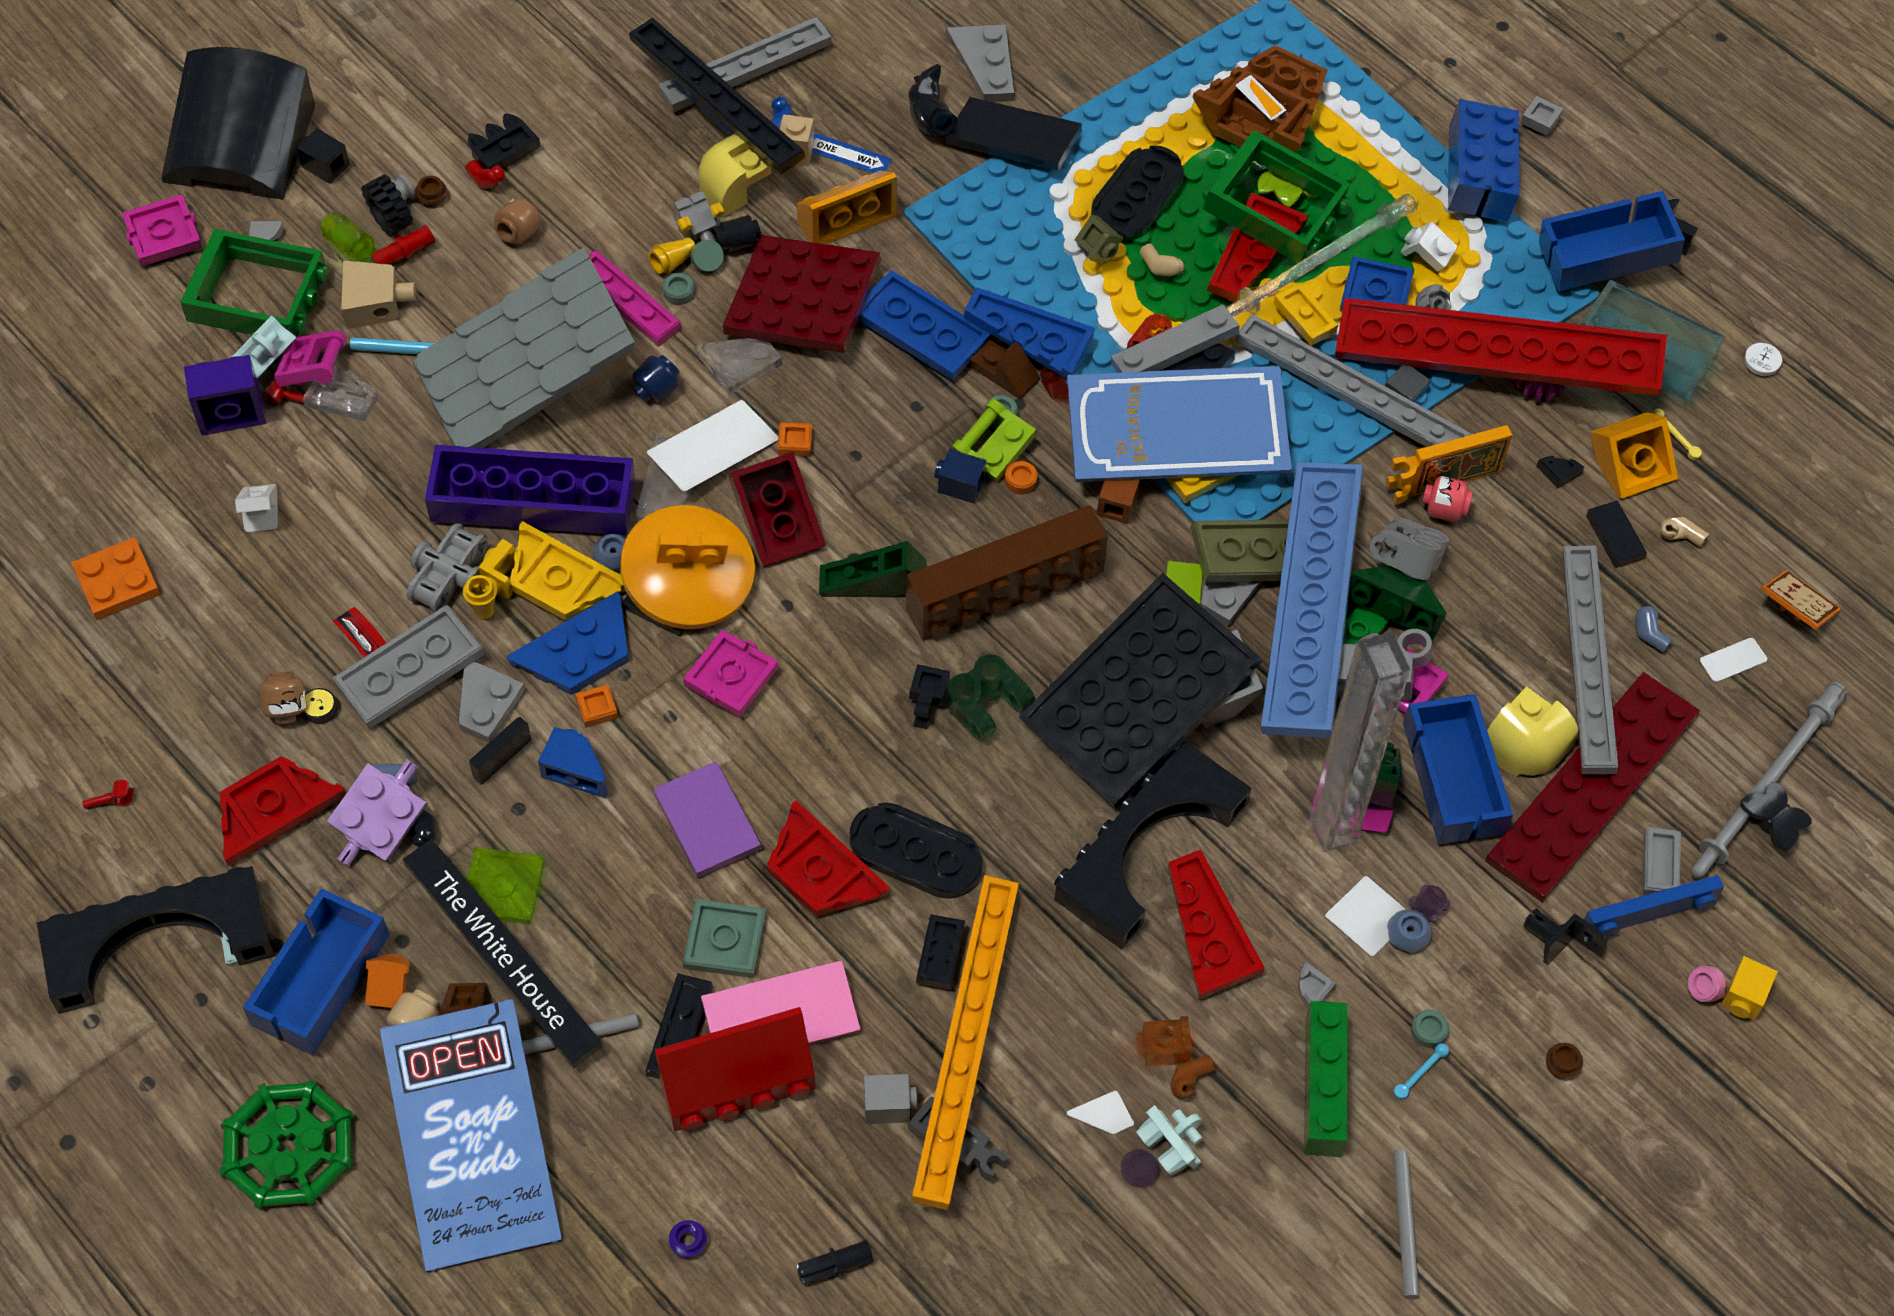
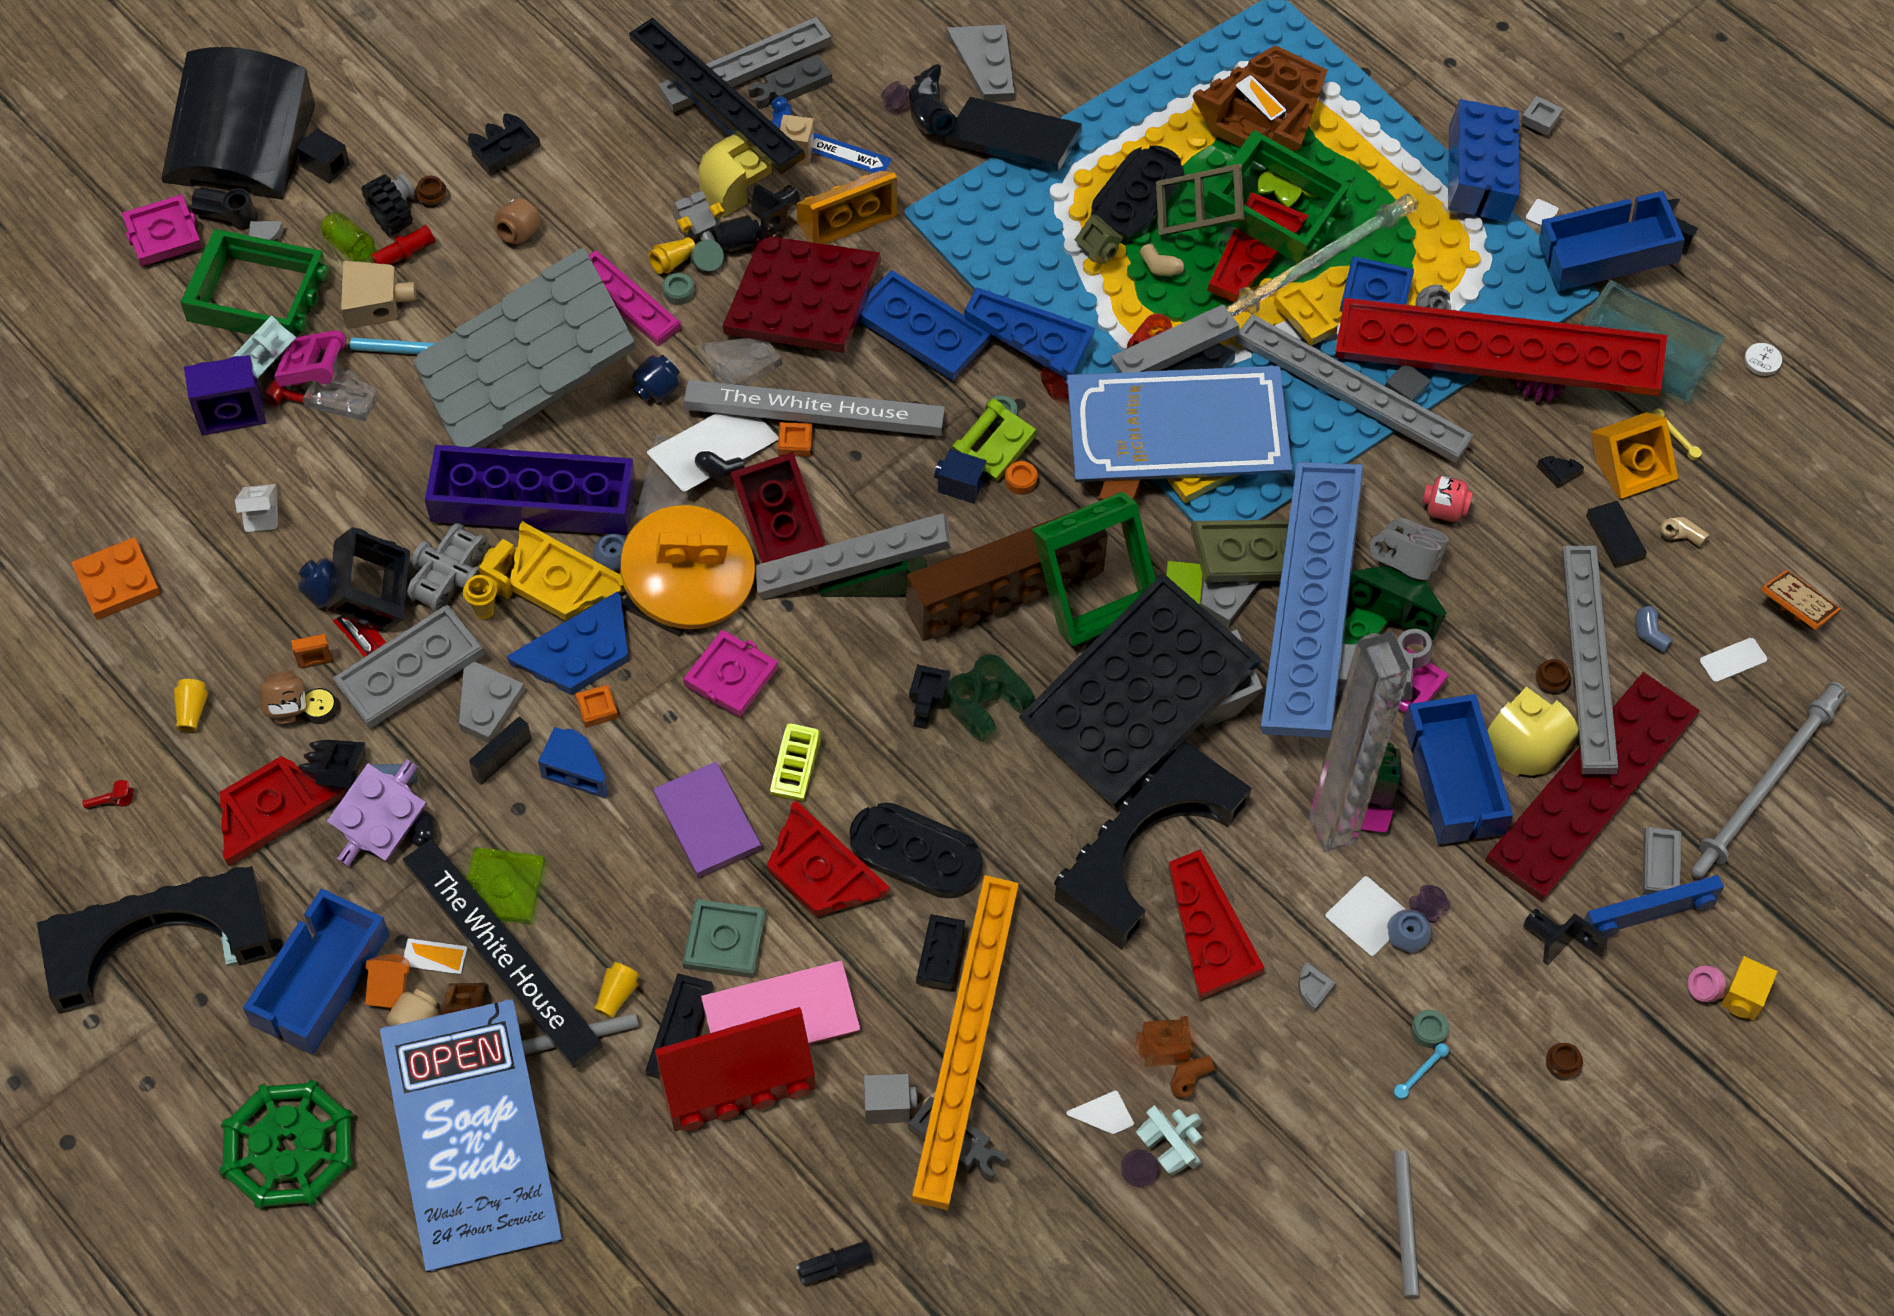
(189, 703): none -> yellow cone
(229, 206): none -> black piece
(311, 650): none -> orange tile
(315, 581): none -> dark blue head
(334, 762): none -> black plate
(358, 605): none -> black window
(435, 956): none -> sticker
(487, 177): red arm -> none
(616, 988): none -> yellow cone
(684, 1229): dark purple plate -> none
(716, 466): none -> black arm
(773, 208): none -> black bracket
(791, 81): none -> dark grey plate
(801, 741): none -> neon yellow slope
(814, 407): none -> light grey tile
(853, 556): none -> light grey plate
(894, 95): none -> plate
(1006, 368): reddish brown slope -> none
(1078, 525): none -> green window
(1200, 222): none -> dark tan window
(1325, 1079): green brick -> none
(1430, 244): white bracket -> none
(1457, 459): tile -> none
(1541, 210): none -> white sticker
(1553, 675): none -> reddish brown plate
(1776, 815): black animal -> none

